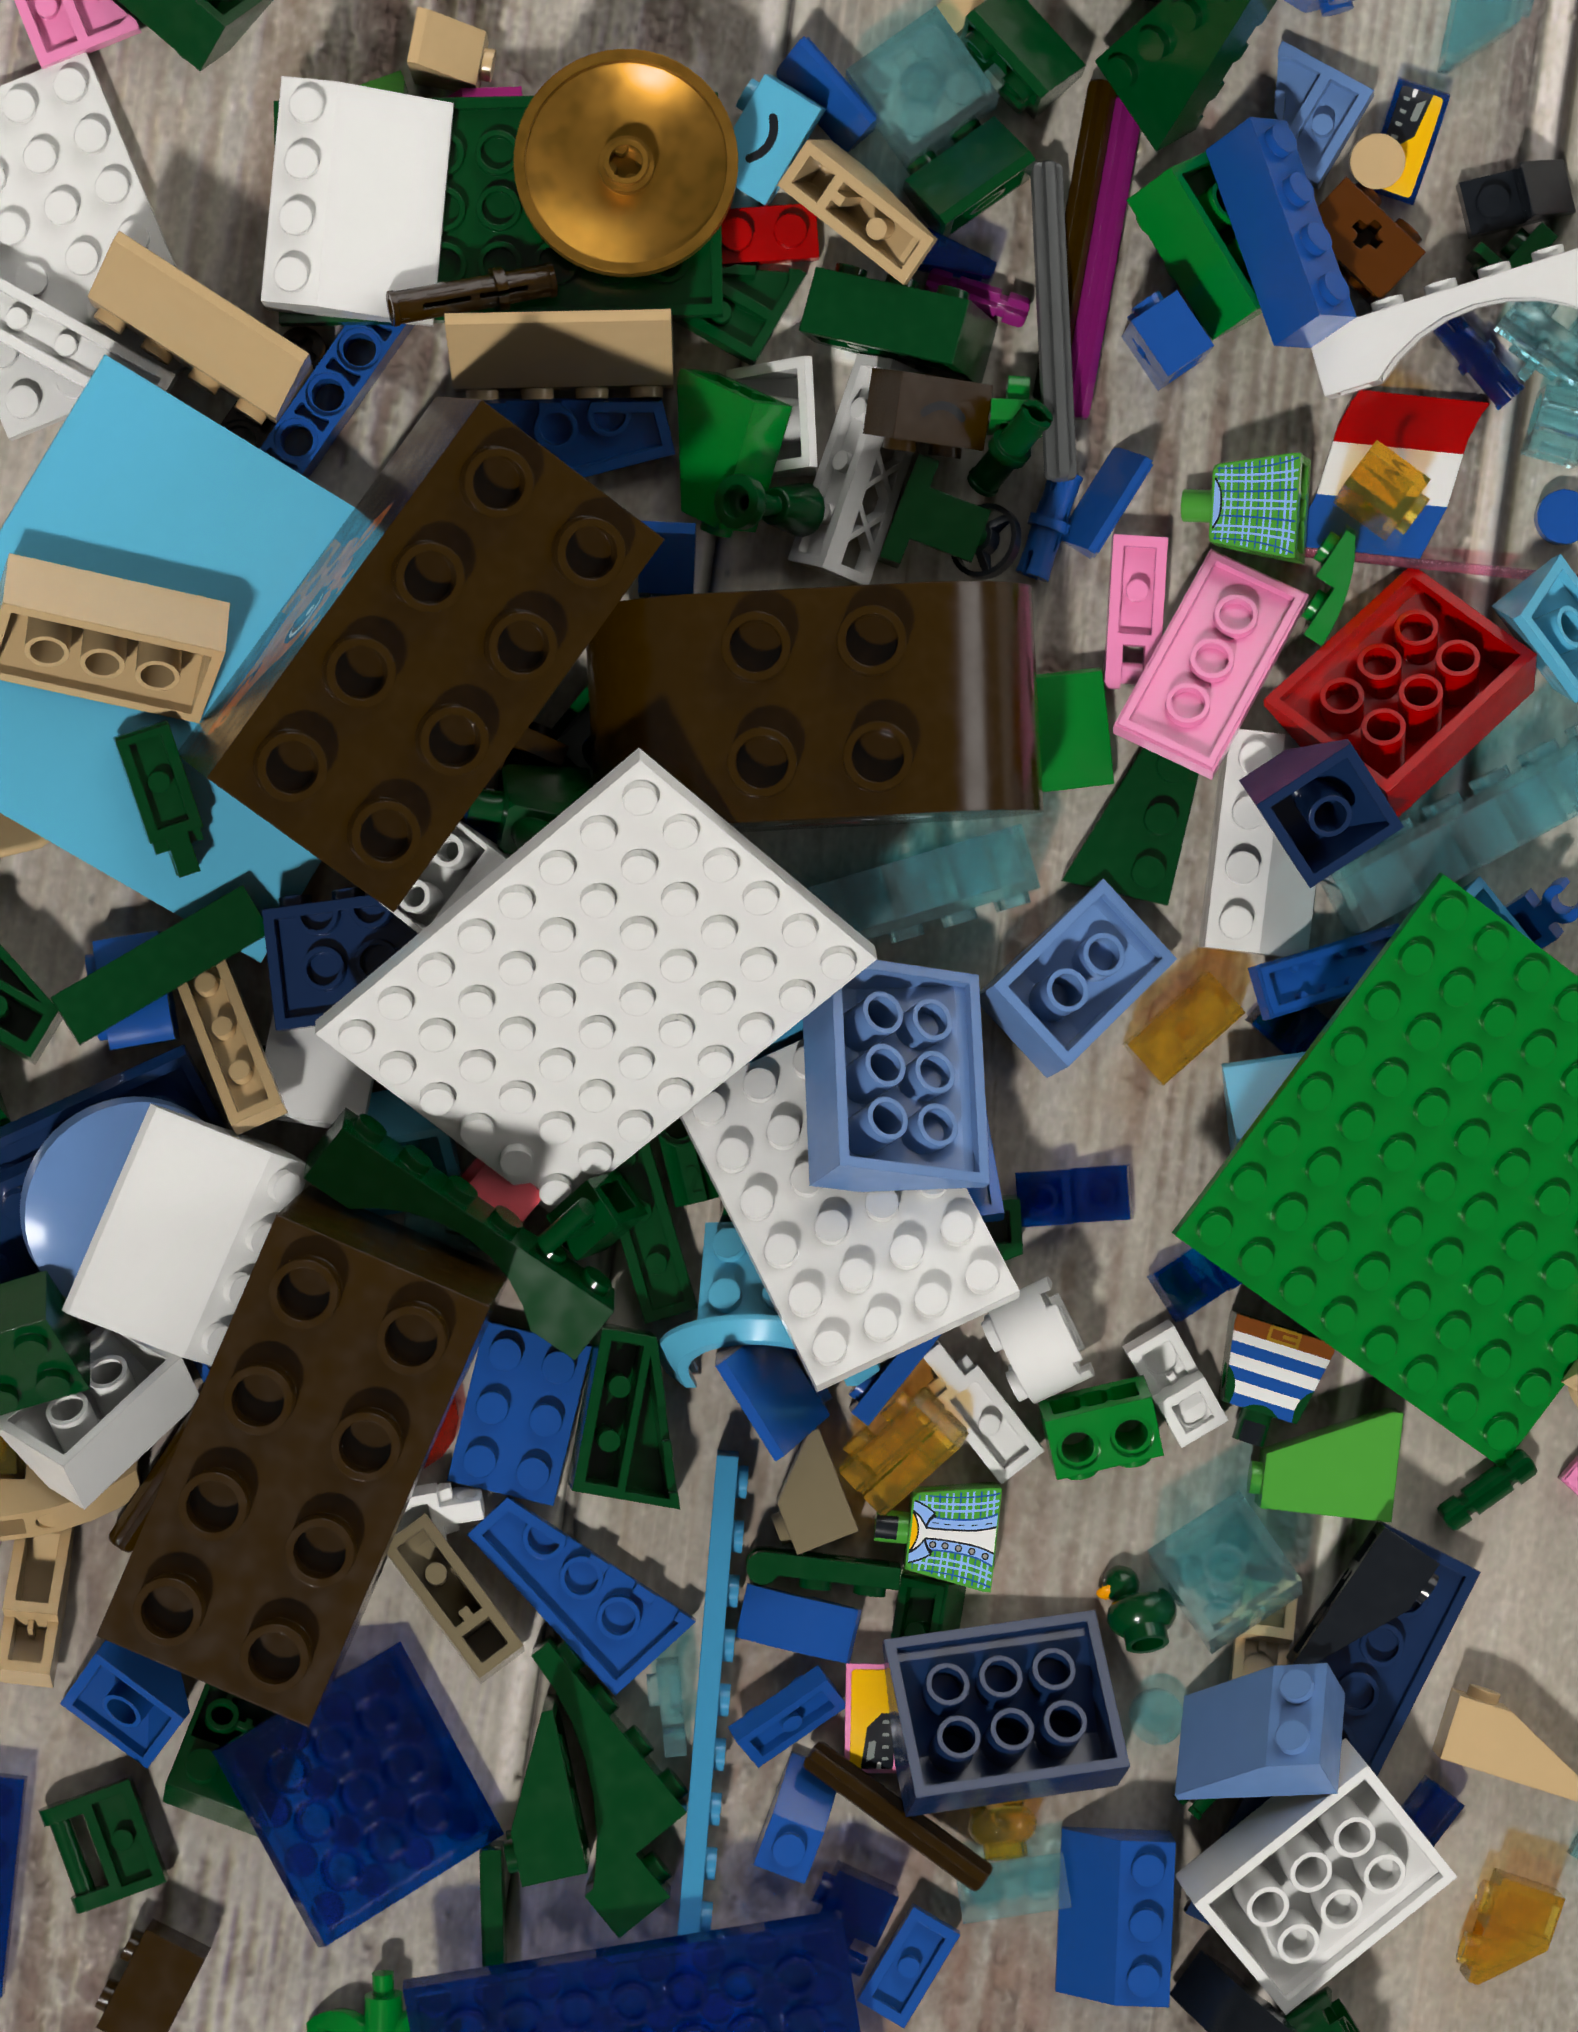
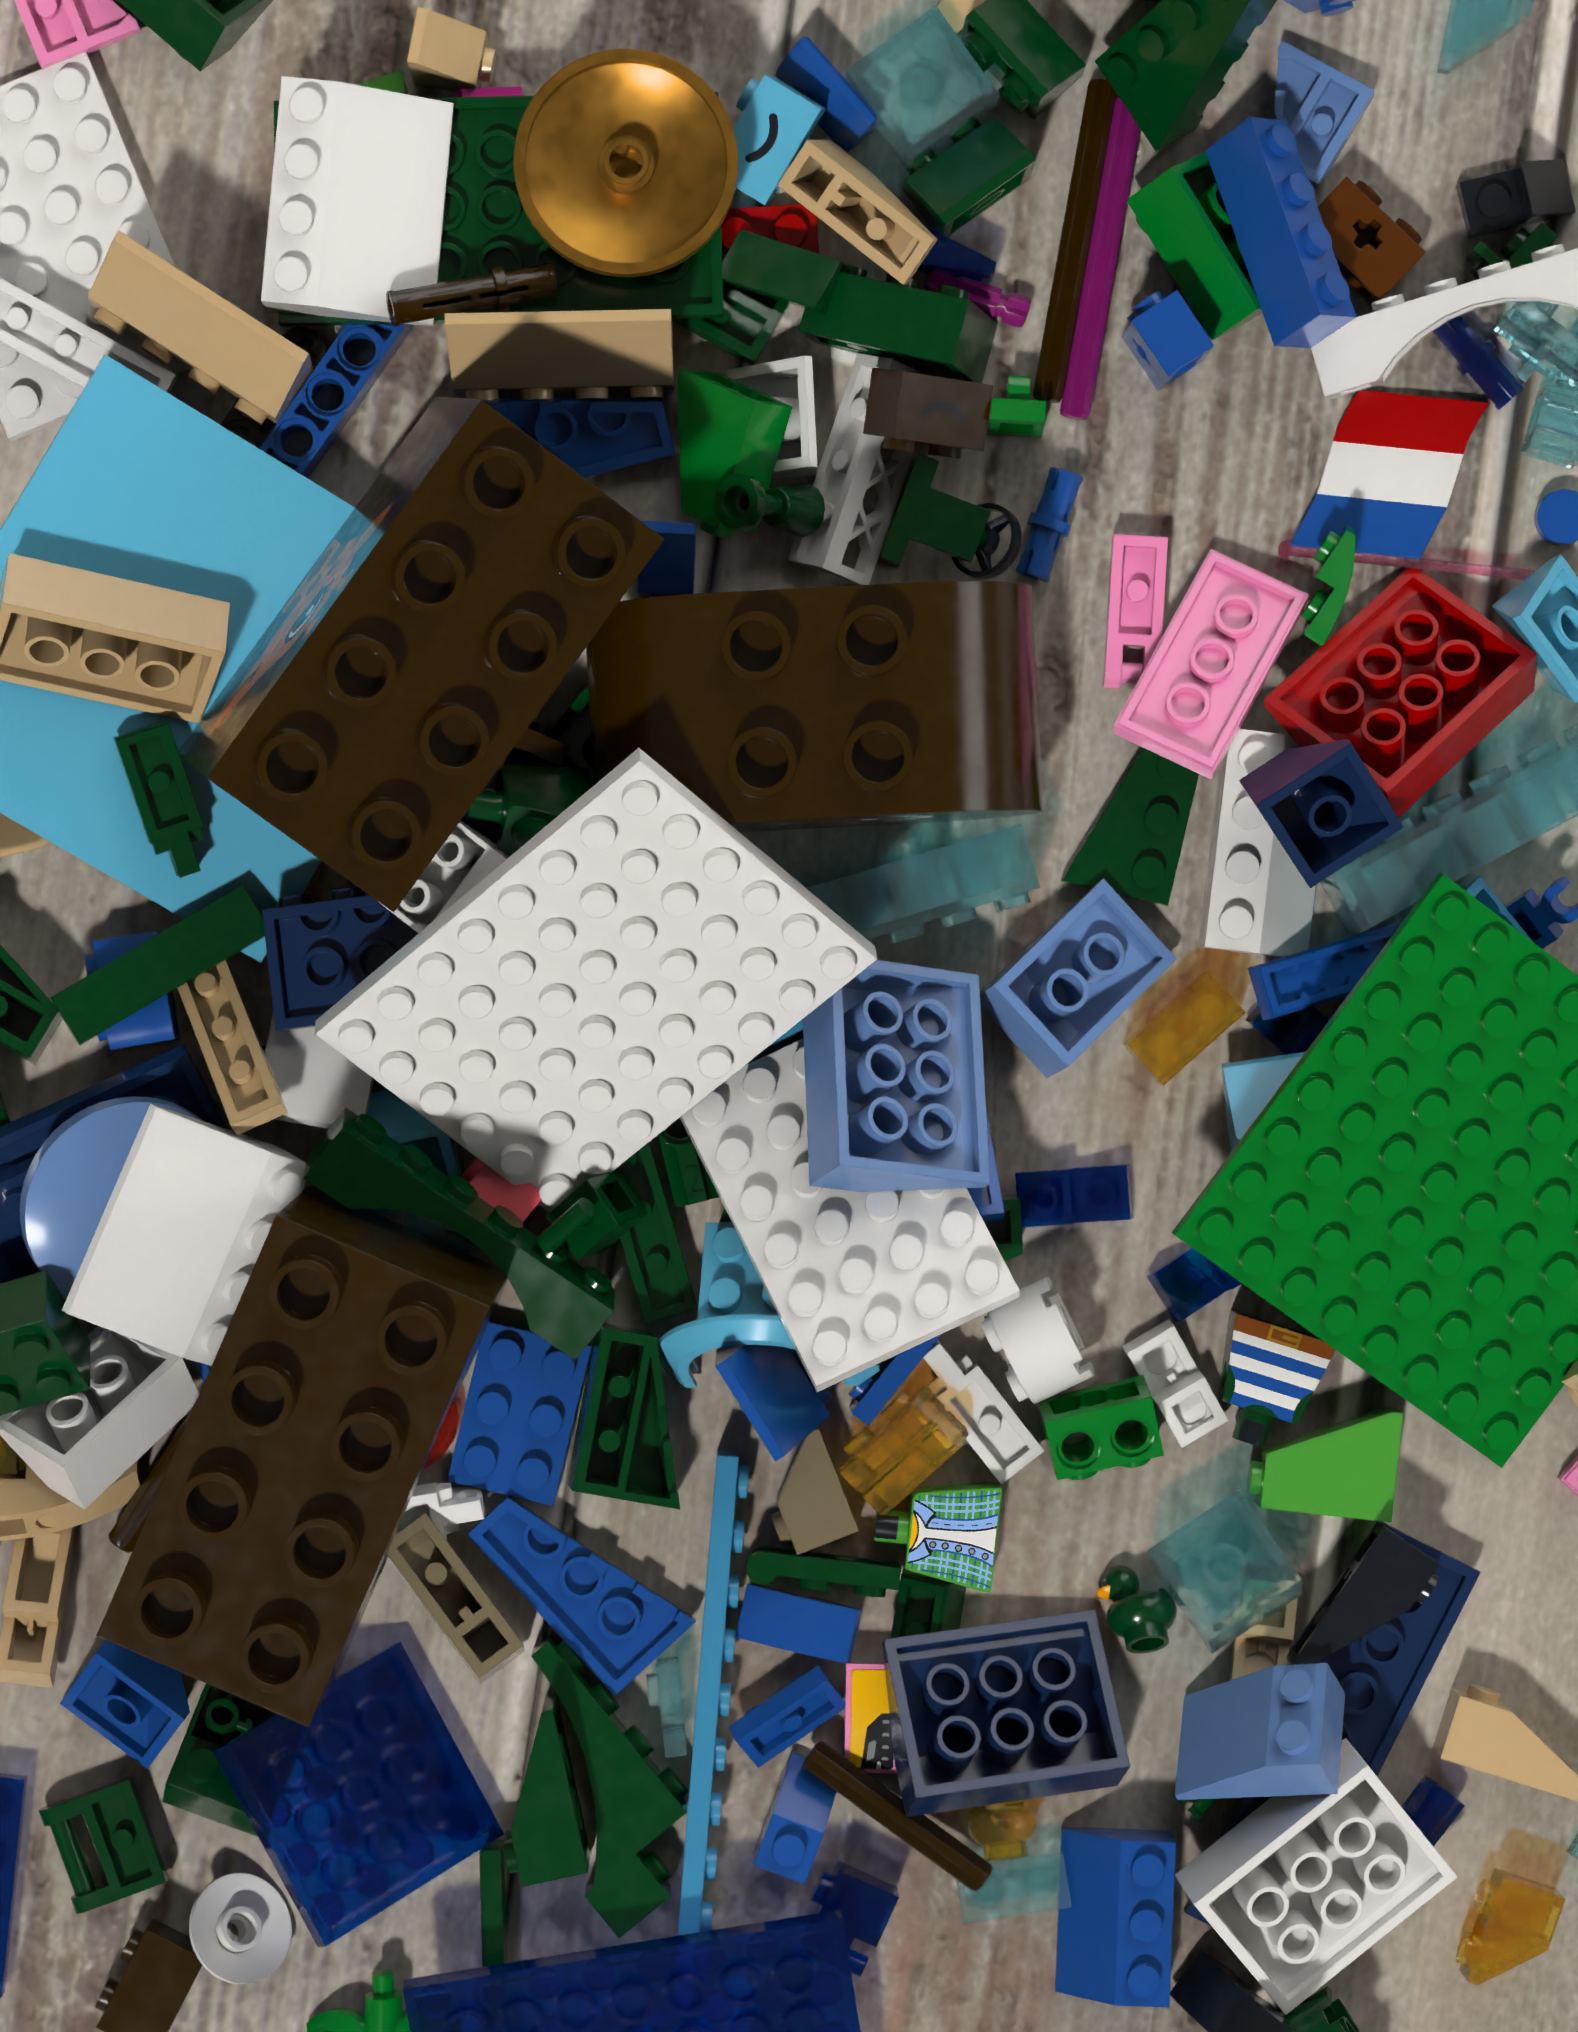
(261, 1923): none -> white dish
(781, 271): none -> dark green slope
(908, 1965): blue plate -> none
(1009, 448): dark green pin -> none
(1053, 319): dark grey axle -> none
(1074, 730): green slope -> none
(1106, 500): blue slope -> none
(1156, 1716): clear light blue tile -> none
(1256, 506): bright green torso -> none
(1377, 160): tan tile -> none
(1384, 492): clear yellow brick -> none
(1414, 121): slope -> none
(1487, 1490): dark green axle -> none

